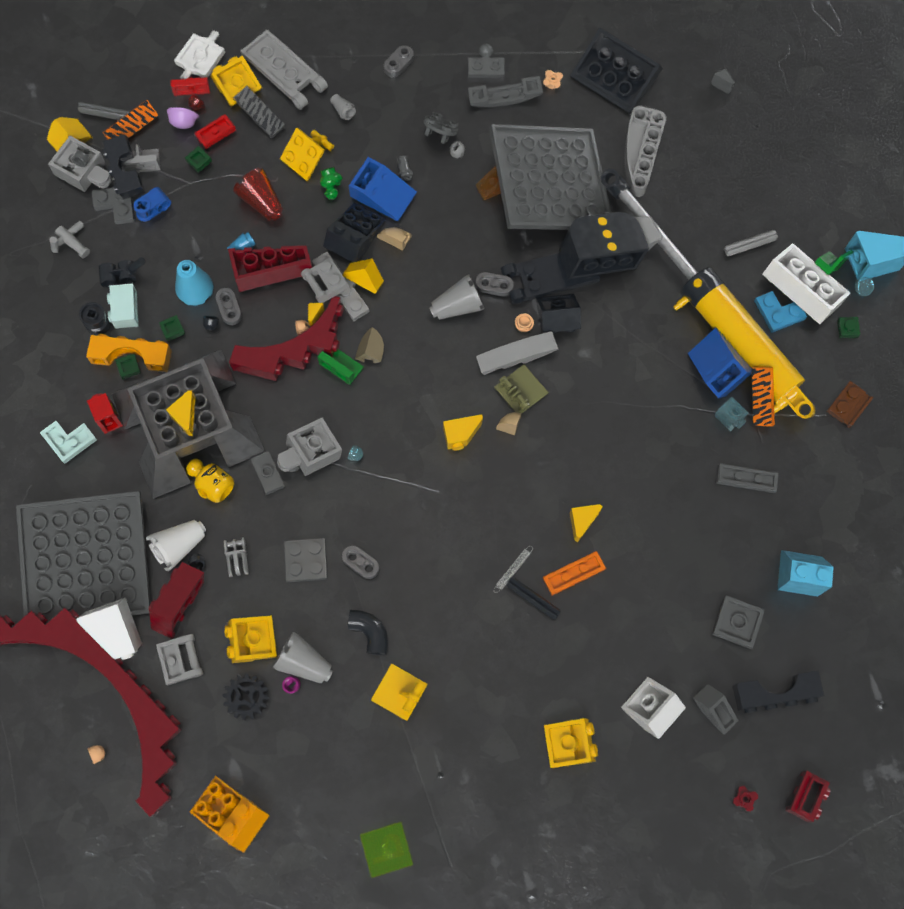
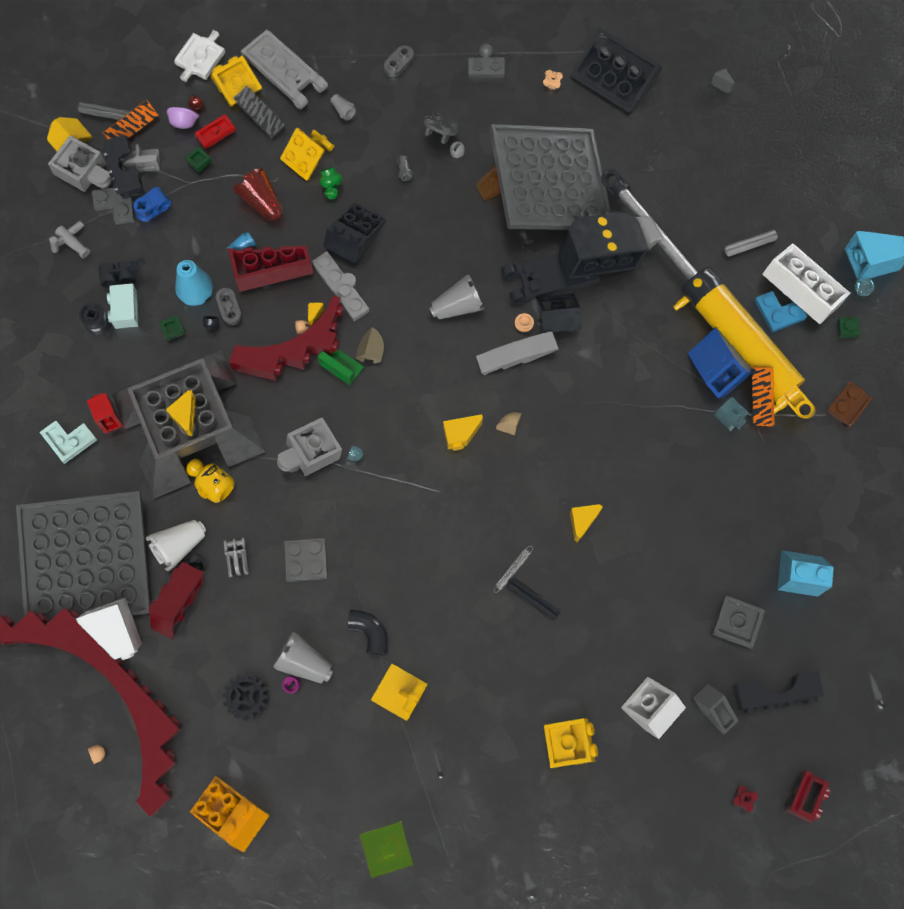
(105, 349): light orange arch -> none
(128, 366): dark green plate -> none
(172, 660): light grey plate -> none
(190, 86): red plate -> none
(250, 639): yellow plate -> none
(267, 472): dark grey plate -> none
(329, 275): light grey plate -> none
(361, 562): flat silver plate -> none
(364, 274): yellow slope -> none
(381, 189): blue slope -> none
(395, 237): tan brick -> none
(494, 283): flat silver plate -> none
(507, 94): dark grey slope -> none
(521, 389): olive hinge -> none
(574, 573): orange tile -> none
(639, 143): light grey beam -> none
(747, 478): dark grey tile -> none
(830, 263): green panel -> none

